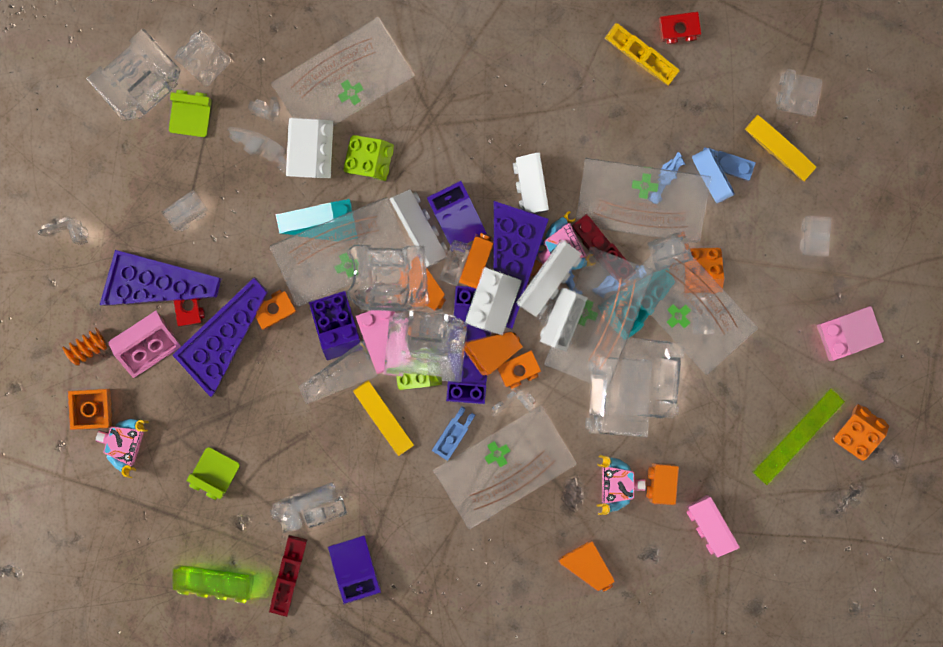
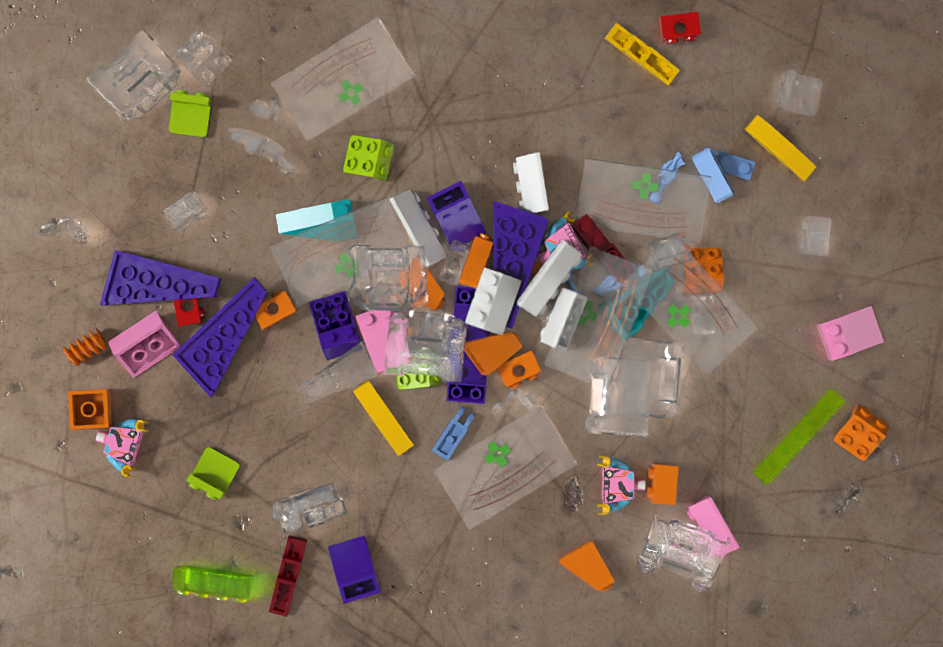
(309, 148): white slope -> none
(683, 551): none -> clear piece

